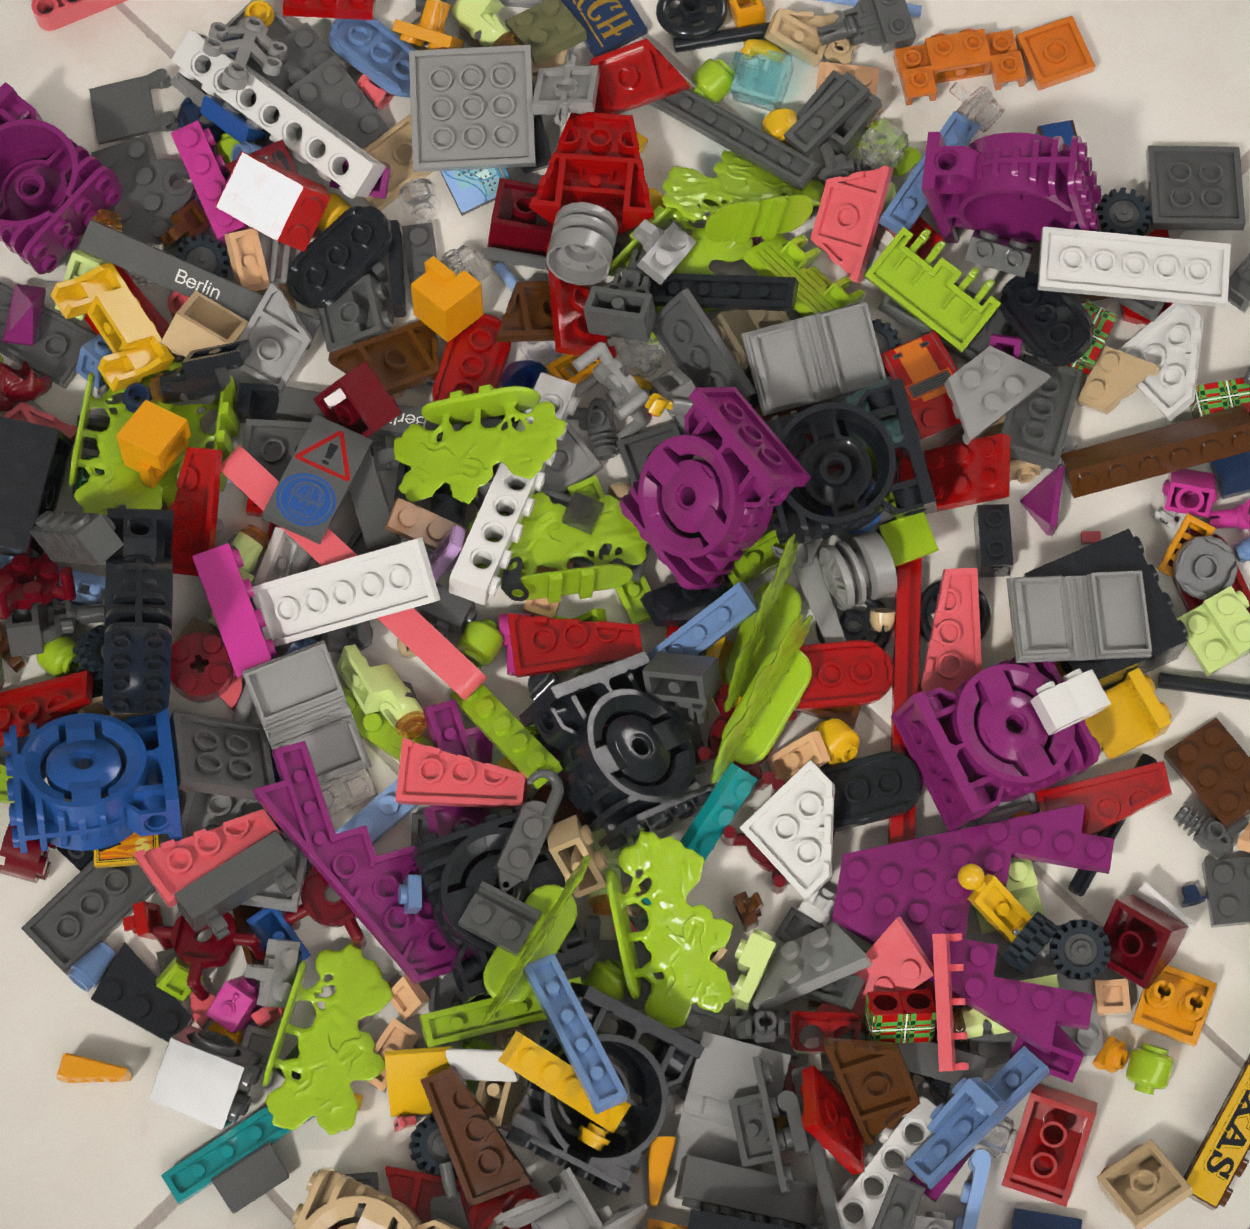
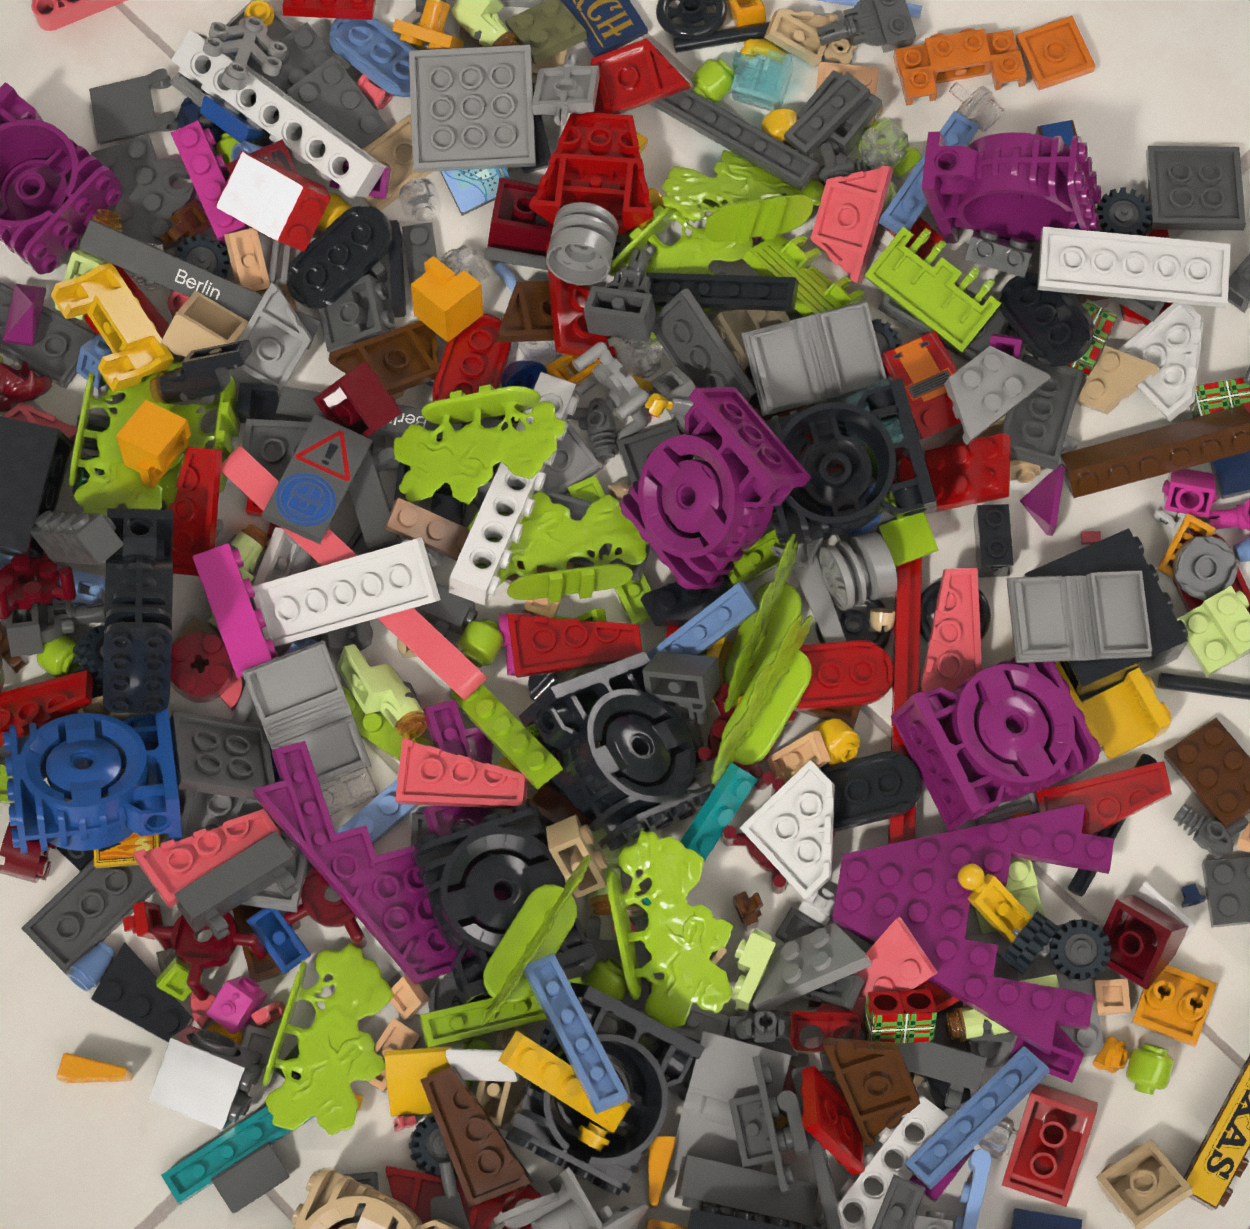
(134, 391): dark blue plate -> none
(276, 973): light grey hinge -> none
(411, 894): medium blue plate -> none
(447, 552): lavender plate -> none
(500, 919): dark grey plate -> none
(512, 580): black piece -> none
(528, 833): dark grey plate -> none
(583, 513): clear smoke plate -> none
(662, 249): light grey hinge -> none
(945, 1002): coral hinge -> none
(983, 1097): medium blue bracket -> none
(1069, 701): white brick -> none

